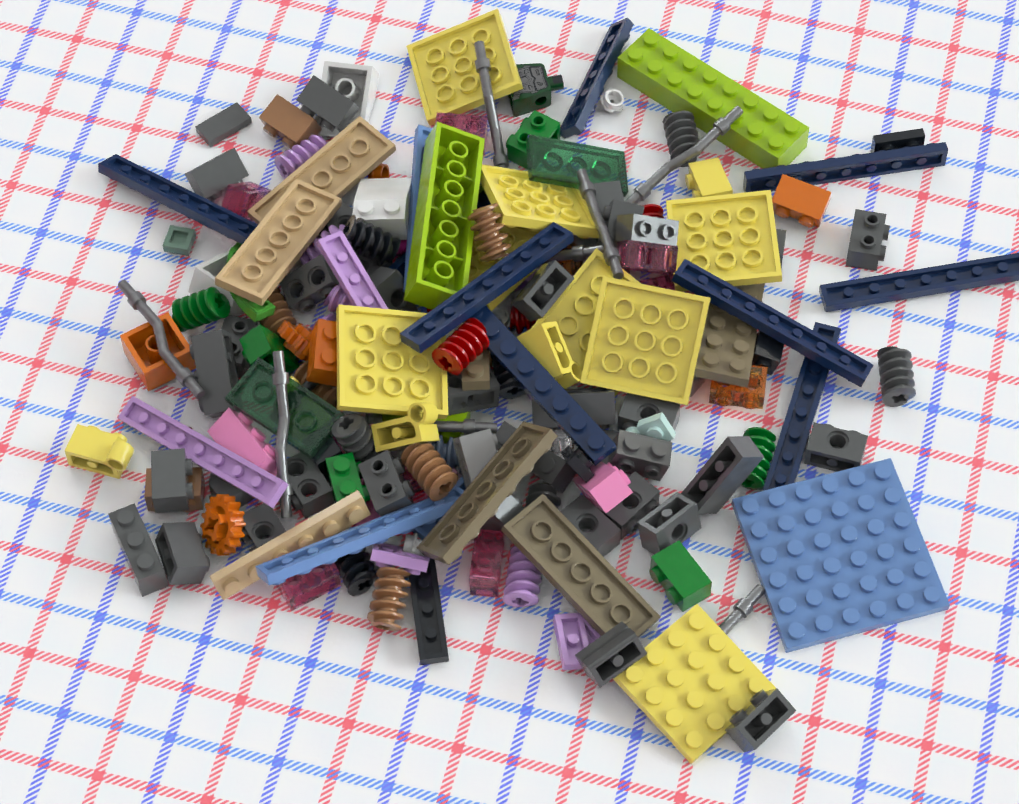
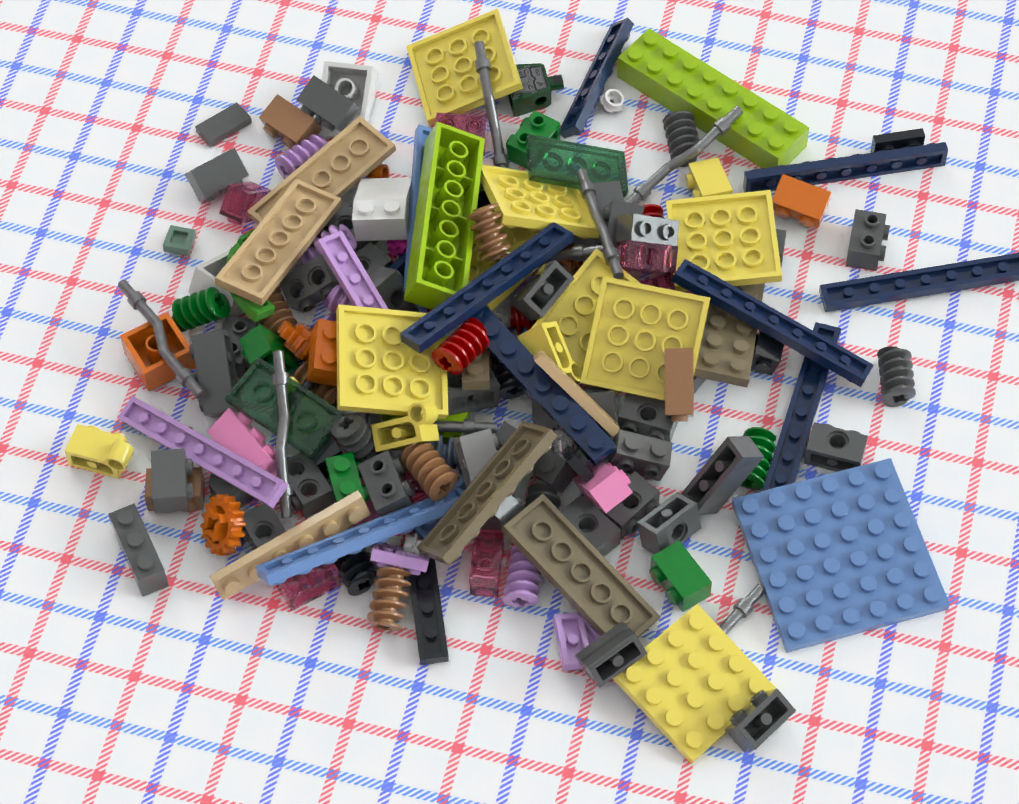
(177, 198): dark blue plate -> none
(182, 553): dark grey brick -> none
(371, 240): black piece -> none
(576, 392): none -> tan tile
(654, 426): light aqua plate -> none
(679, 384): none -> medium nougat brick
(741, 396): clear orange brick -> none

